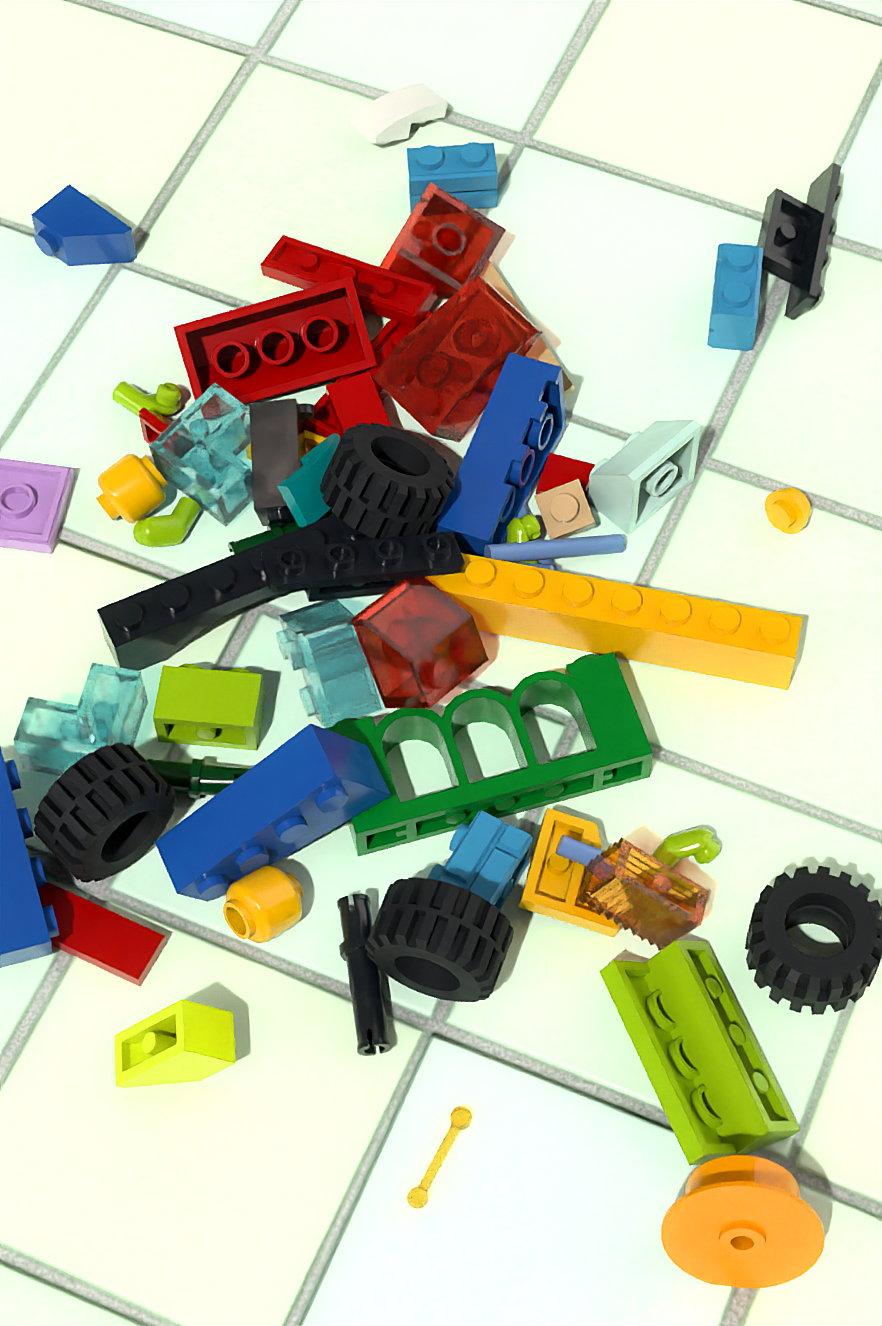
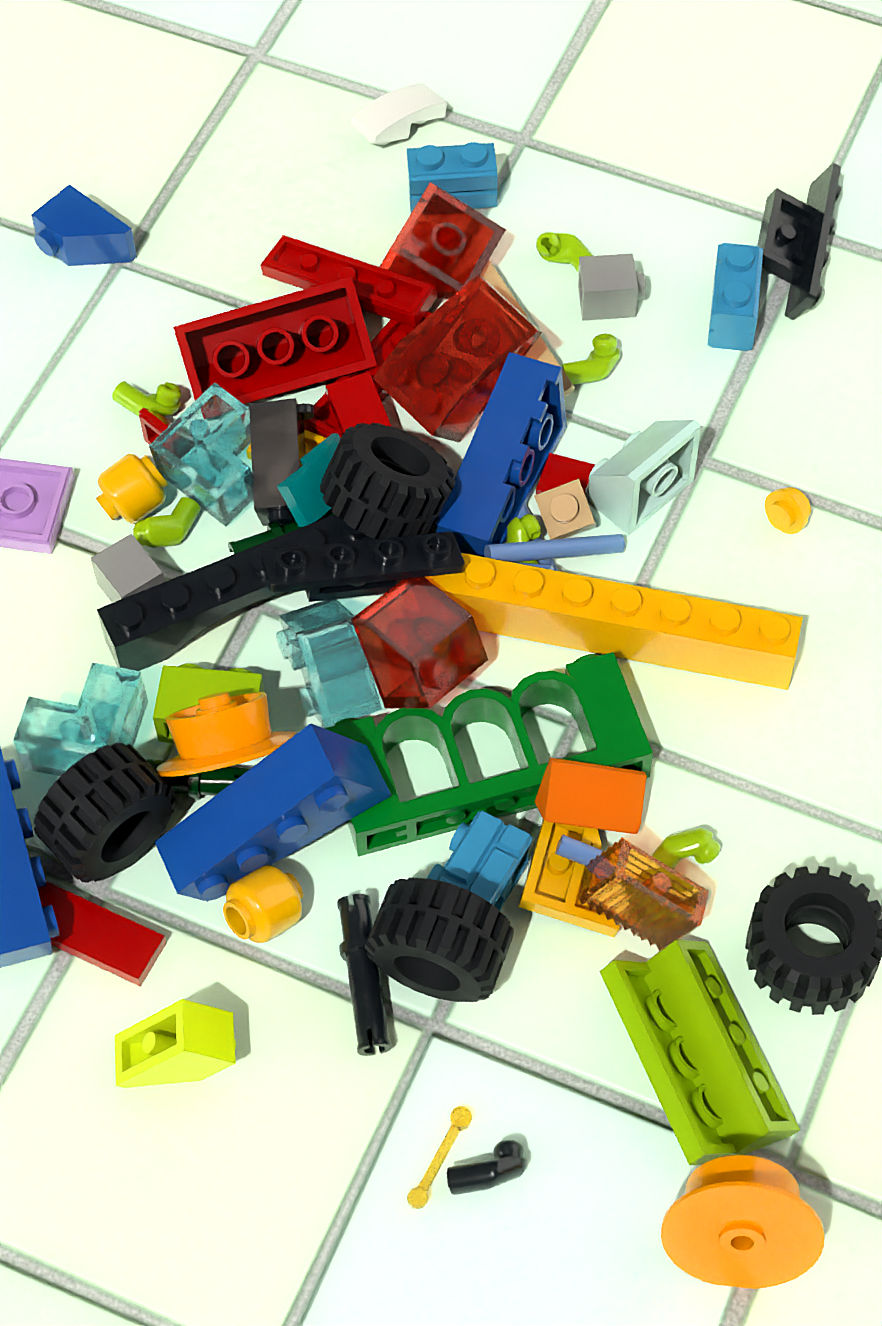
(125, 569): none -> light grey brick
(221, 733): none -> light orange piece
(489, 1173): none -> black arm
(561, 248): none -> lime arm
(592, 796): none -> orange slope
(597, 364): none -> lime arm
(609, 286): none -> light grey brick

